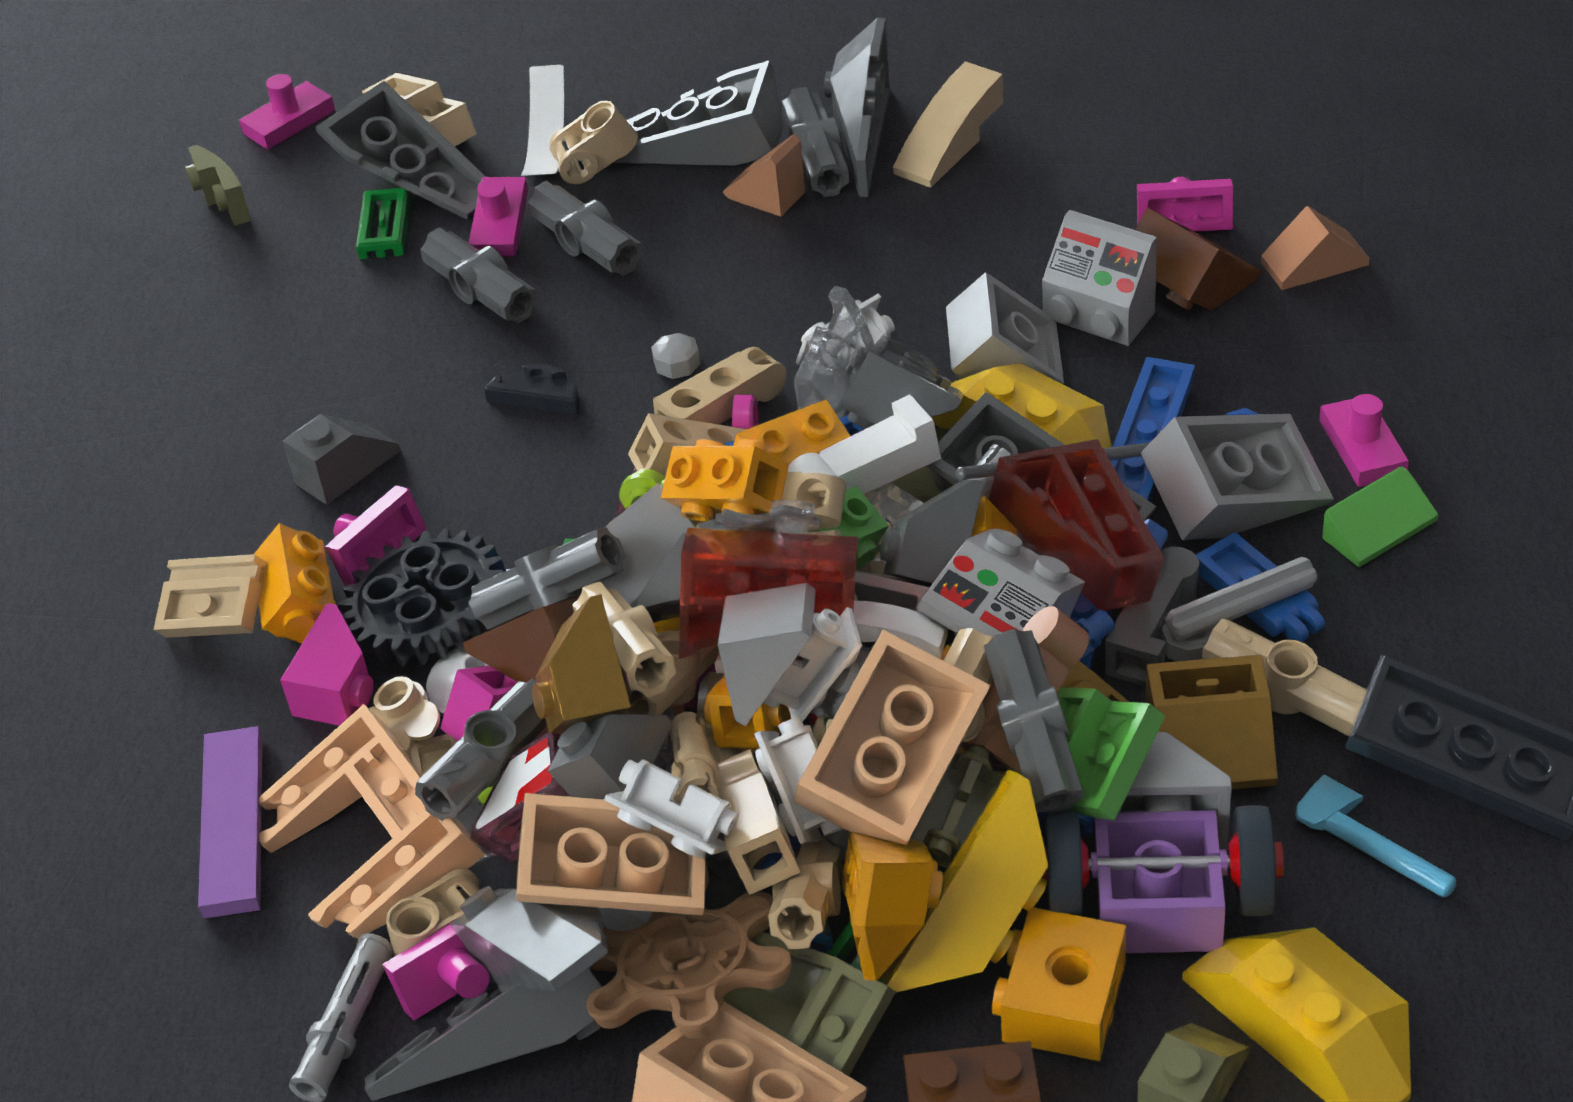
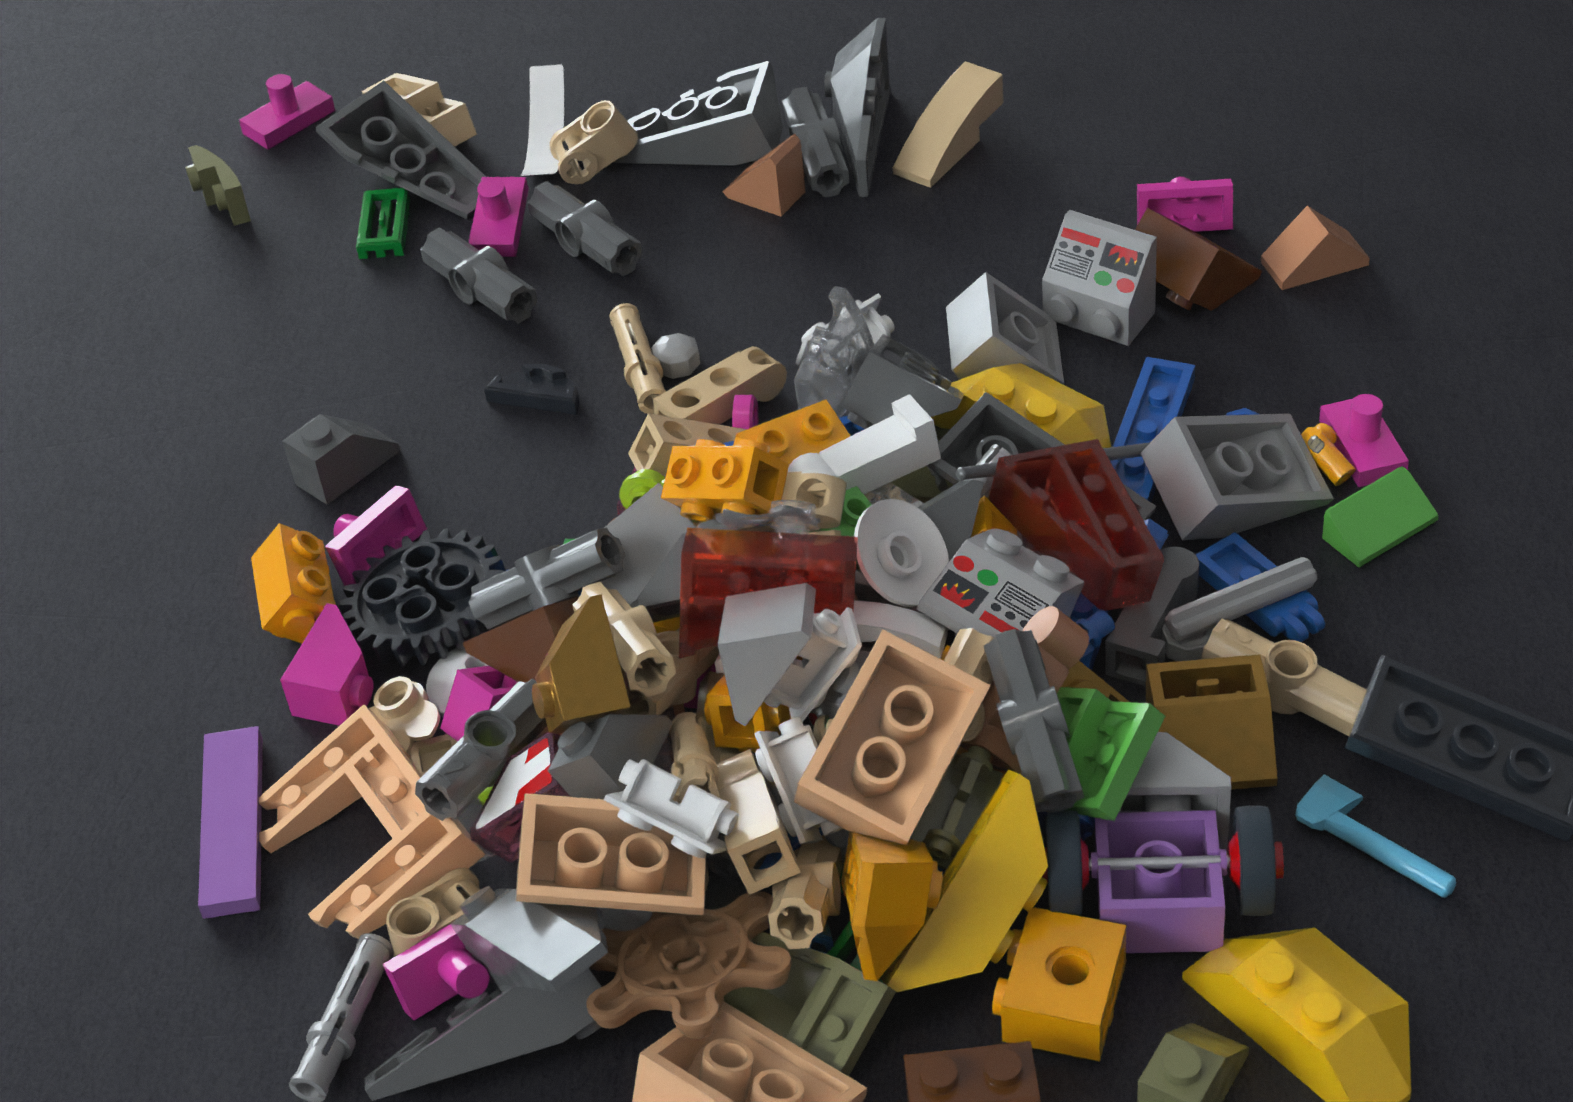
(210, 596): tan plate -> none
(627, 329): none -> tan pin
(899, 551): none -> white dish
(1327, 457): none -> light orange arm

